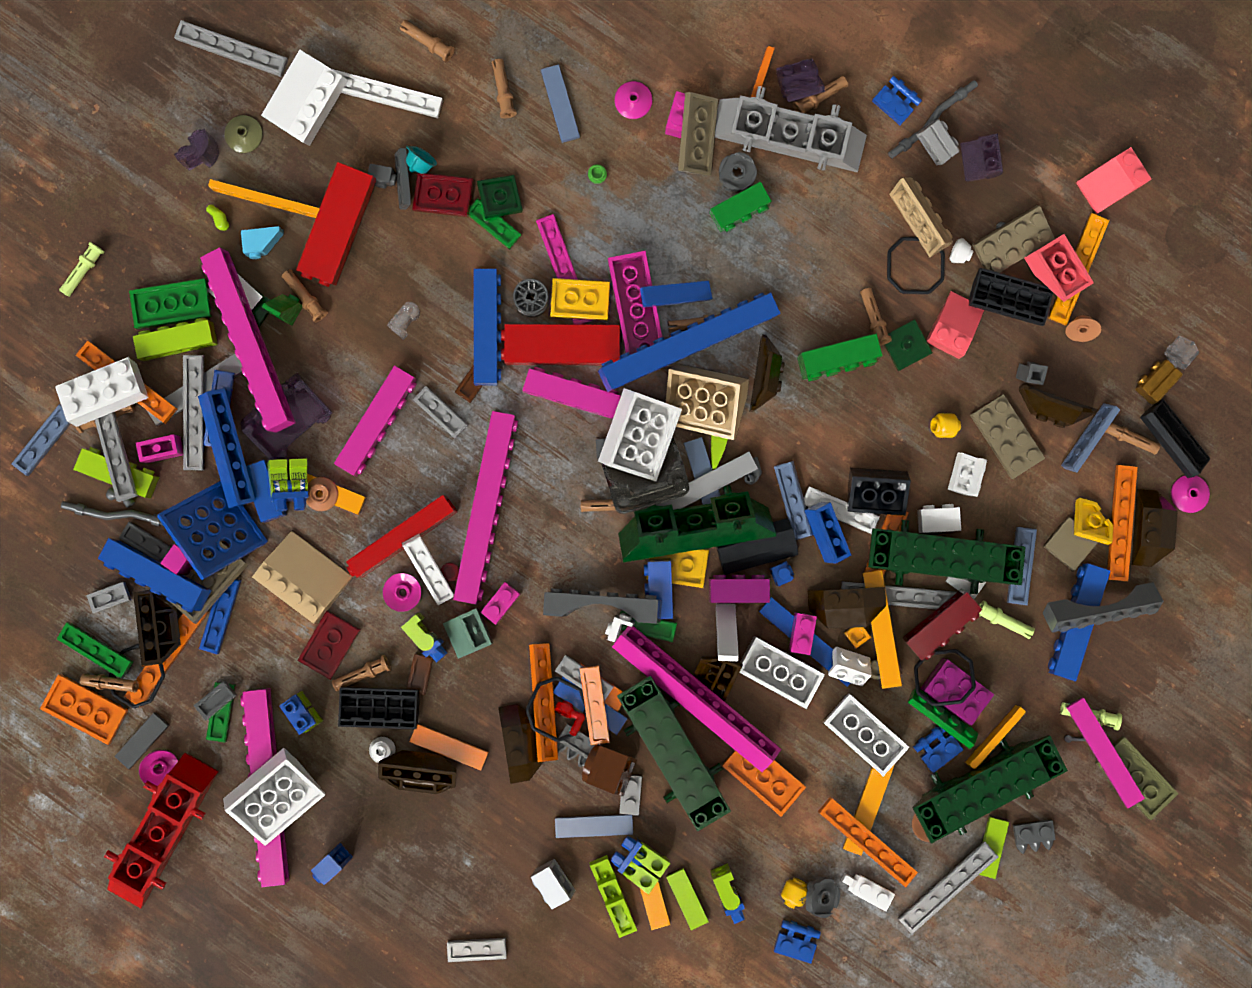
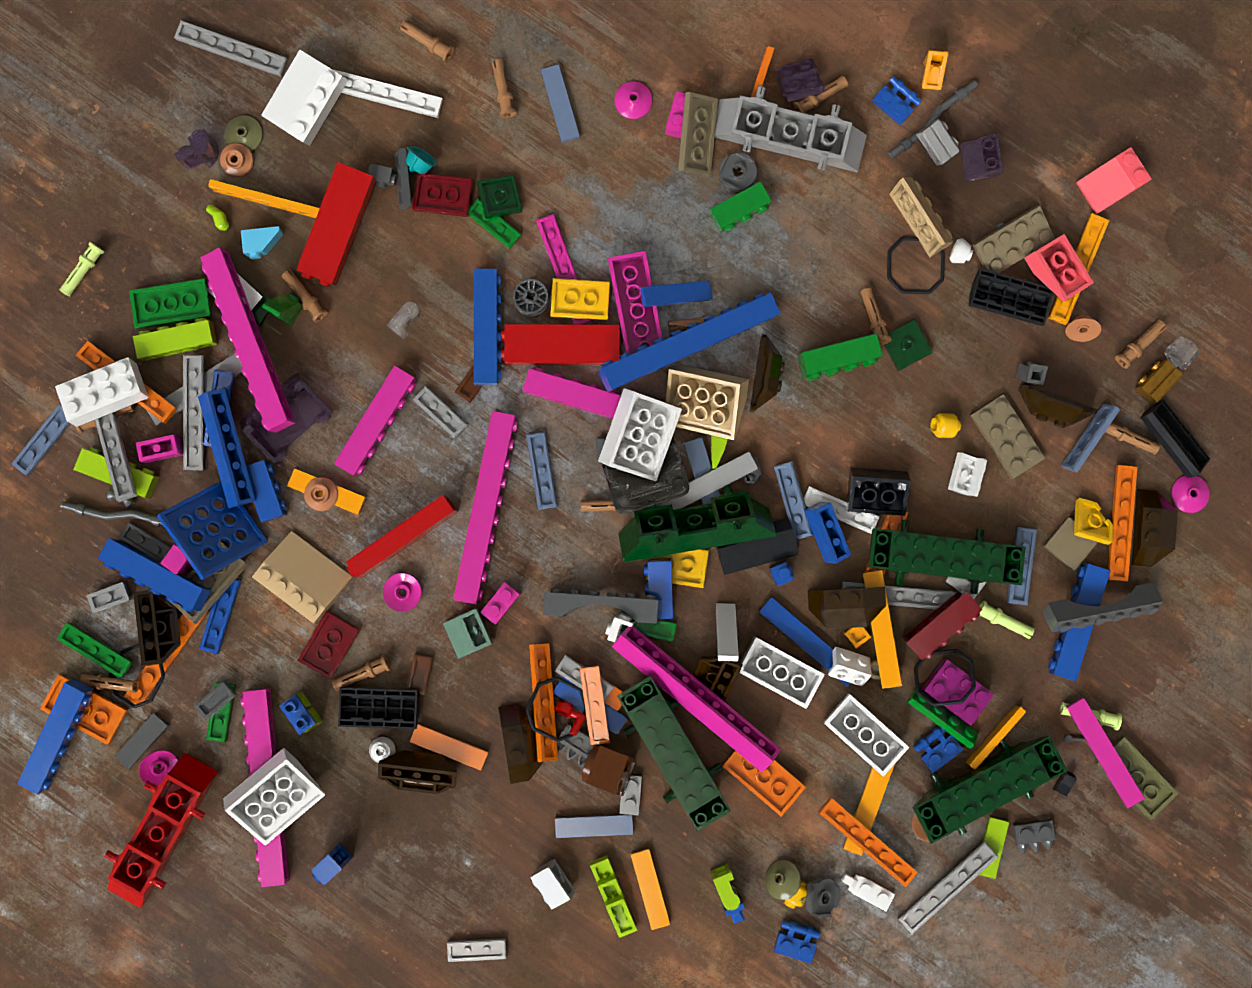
(55, 736): none -> blue brick
(244, 162): none -> nougat piece
(288, 490): hips -> none
(424, 638): lime hips -> none
(428, 569): white tile -> none
(450, 571): dark red tile -> none
(541, 470): none -> sand blue tile
(597, 174): bright green plate -> none
(634, 864): lime hips -> none
(687, 899): lime tile -> none
(739, 589): magenta brick -> none
(790, 880): none -> olive dish
(802, 633): dark pink brick -> none
(934, 69): none -> light orange slope
(939, 519): white brick -> none
(955, 326): coral slope -> none
(1065, 783): none -> black piece
(1135, 349): none -> medium nougat pin

